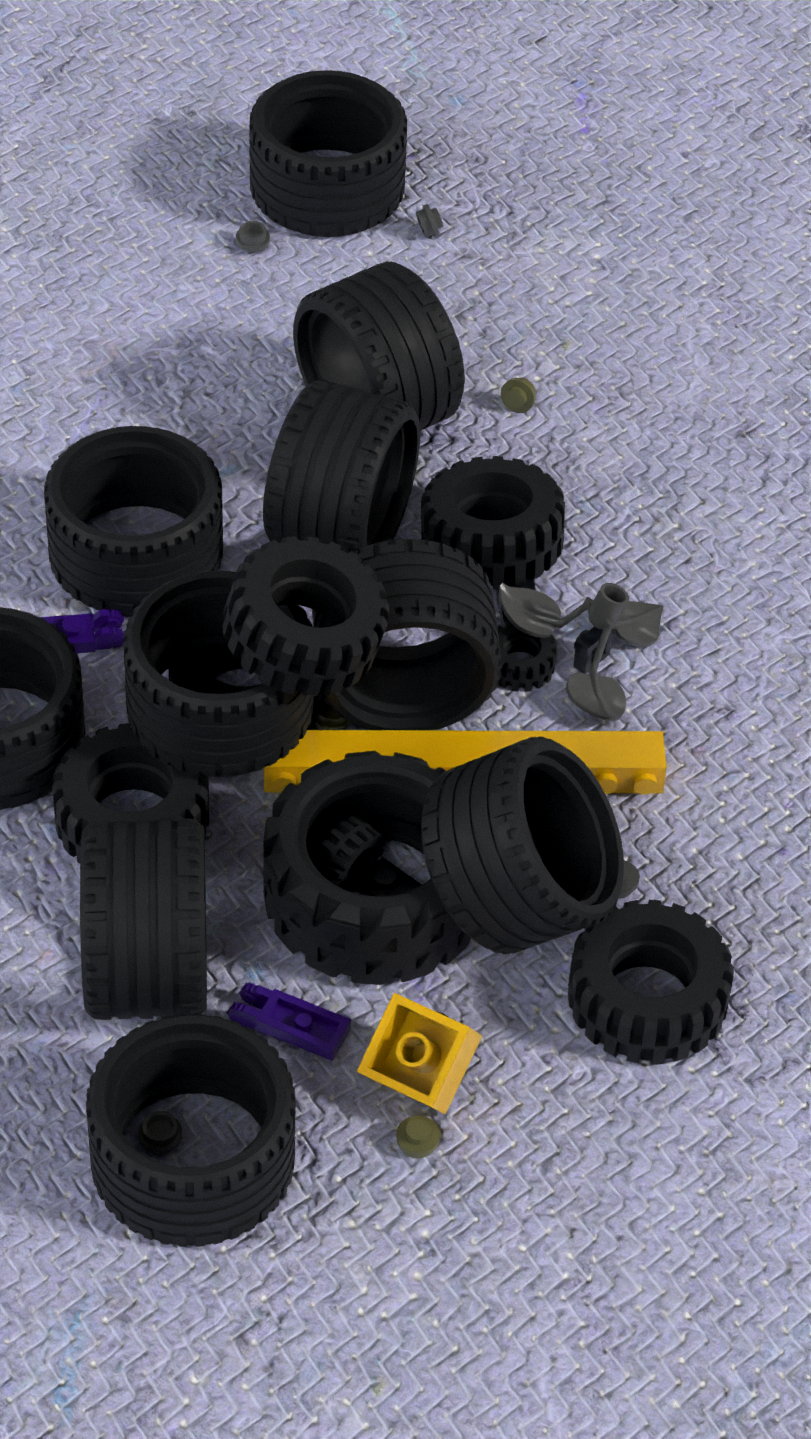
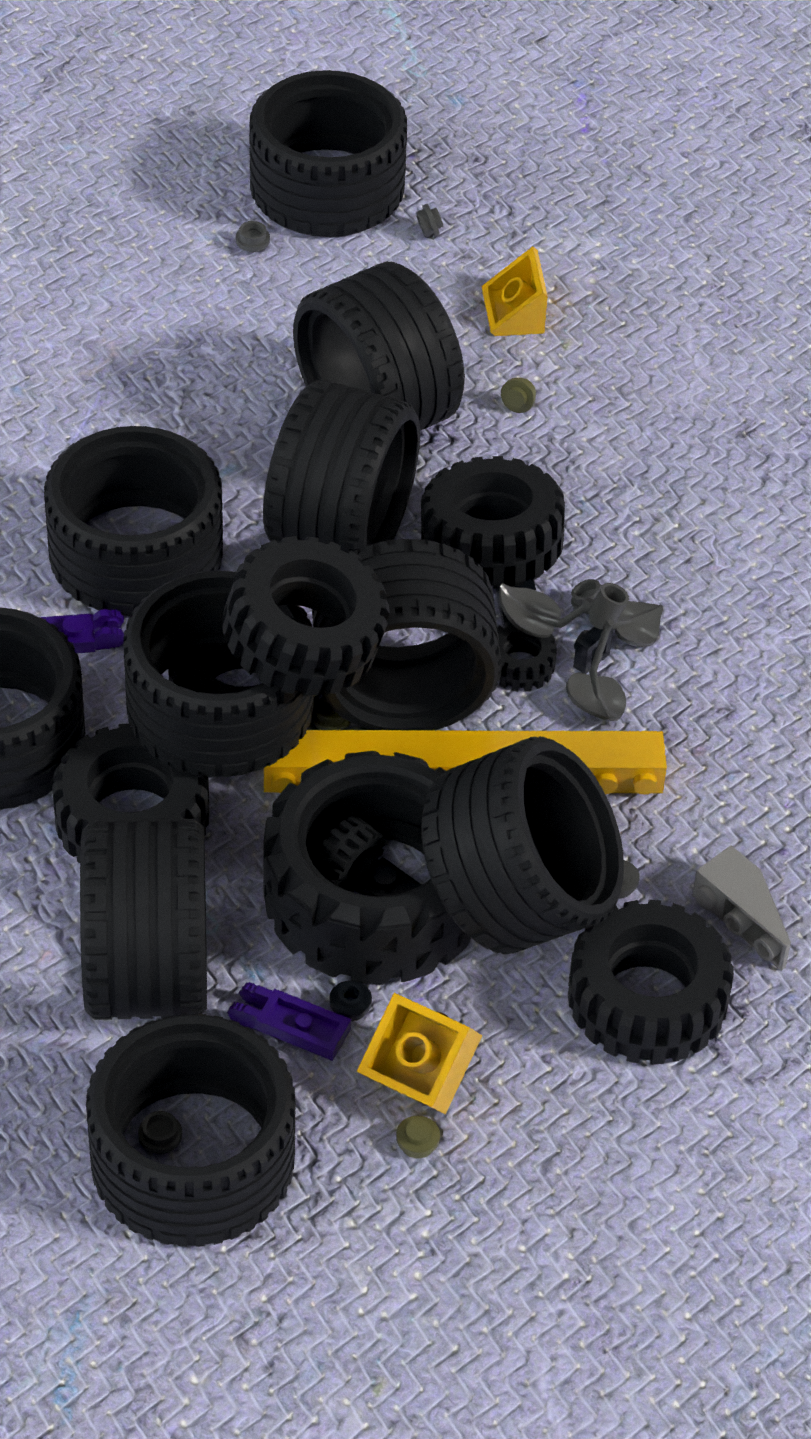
(352, 1009): none -> black plate
(517, 297): none -> yellow slope
(584, 589): none -> dark grey plate
(741, 899): none -> light grey slope

